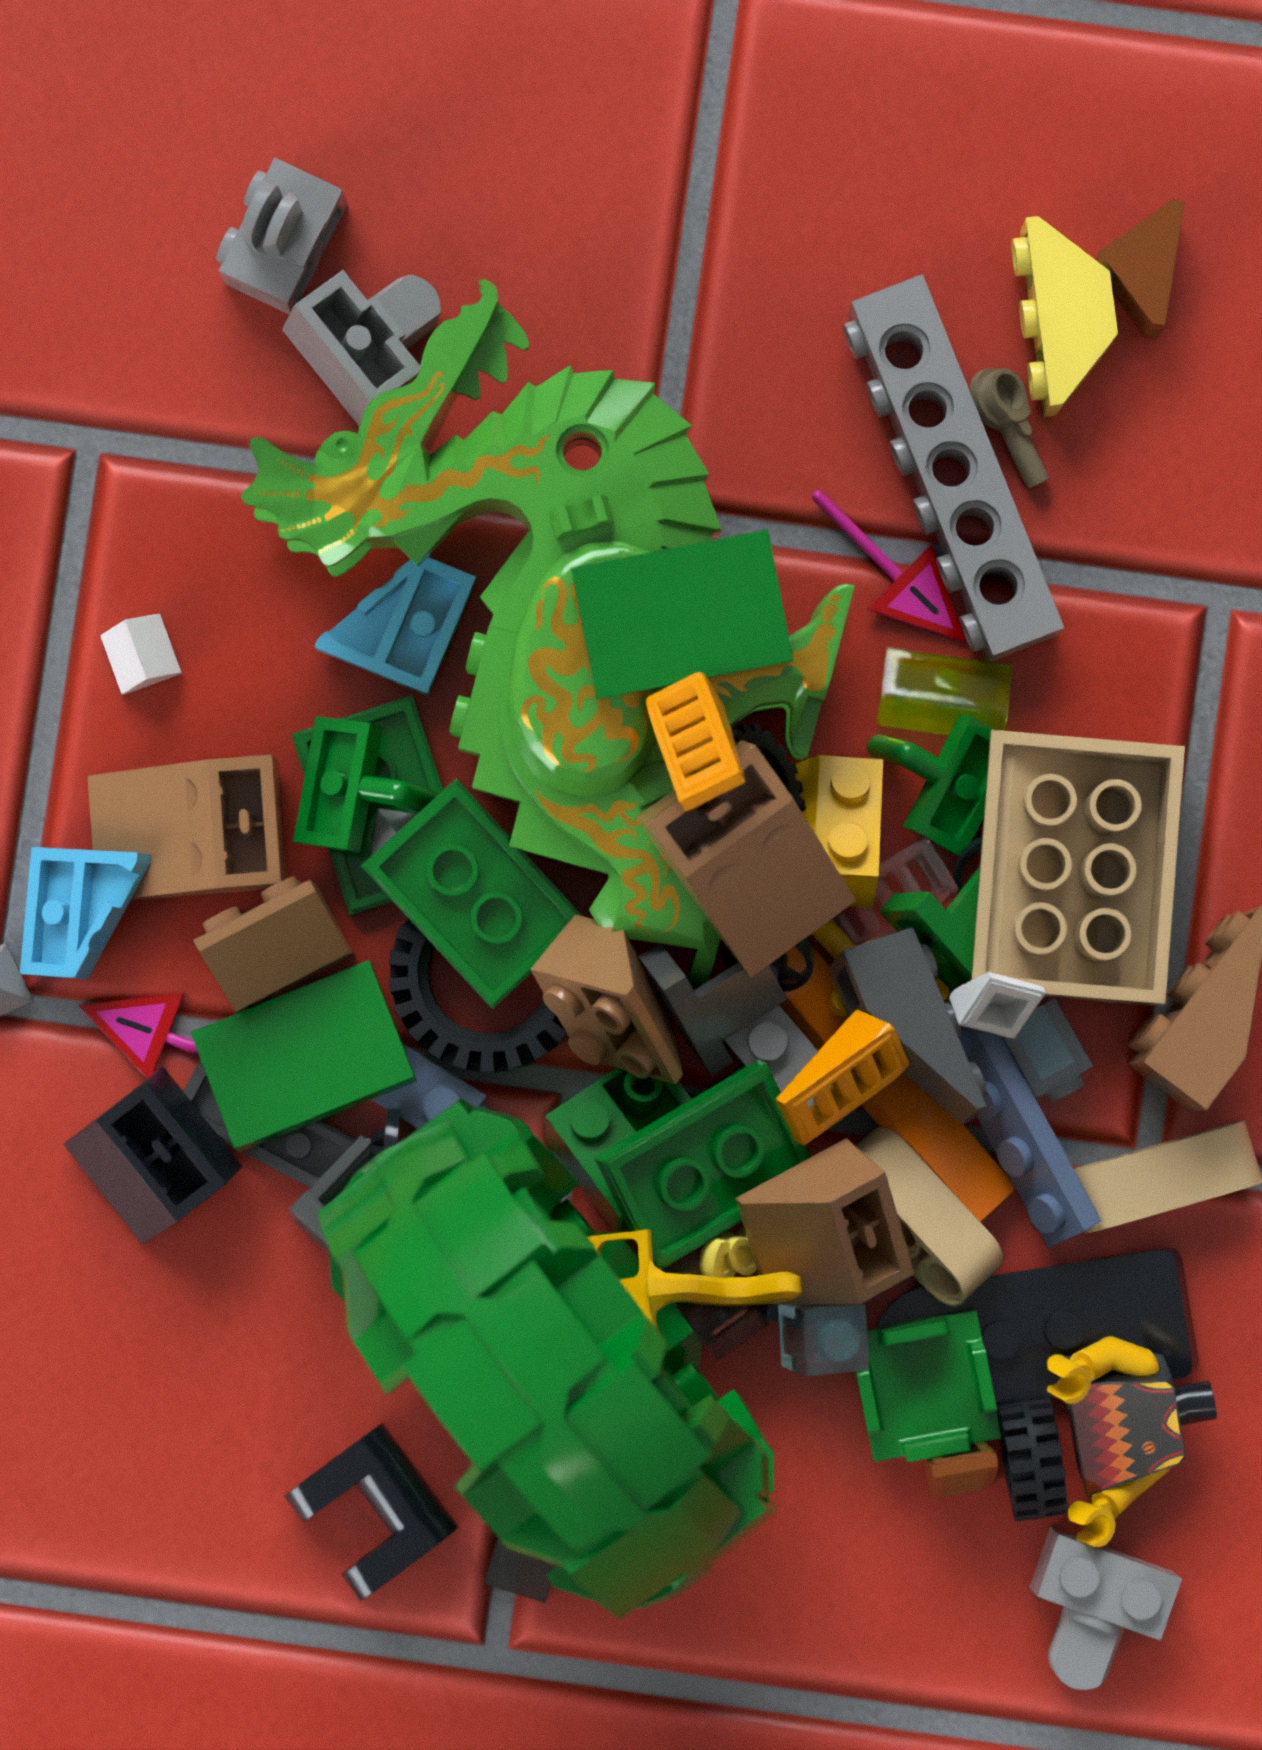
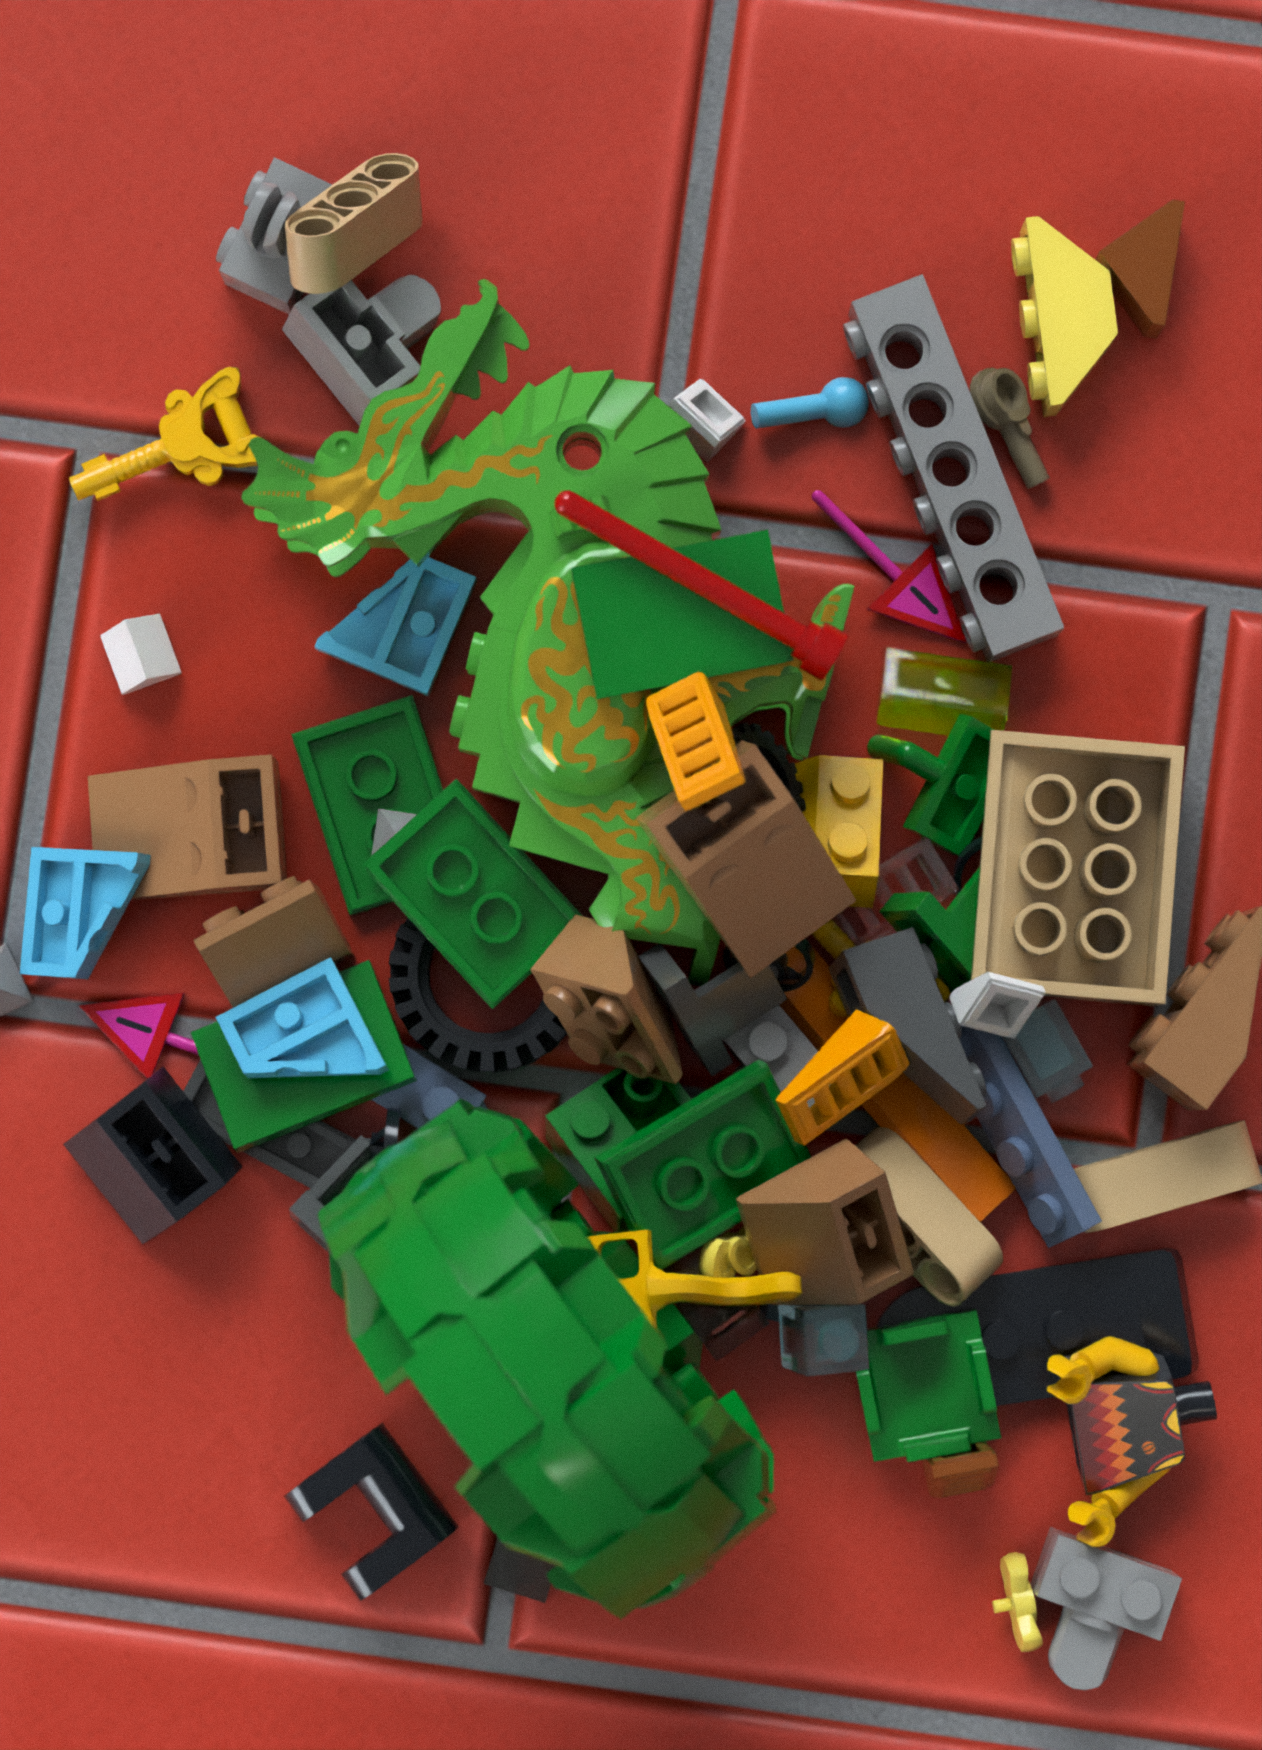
(180, 441): none -> yellow piece
(302, 1029): none -> medium azure wing
(342, 784): green plate -> none
(353, 223): none -> tan beam
(711, 418): none -> white slope
(811, 644): none -> red piece
(840, 403): none -> medium azure bar
(1019, 1602): none -> light yellow piece
(1032, 1459): black tyre -> none

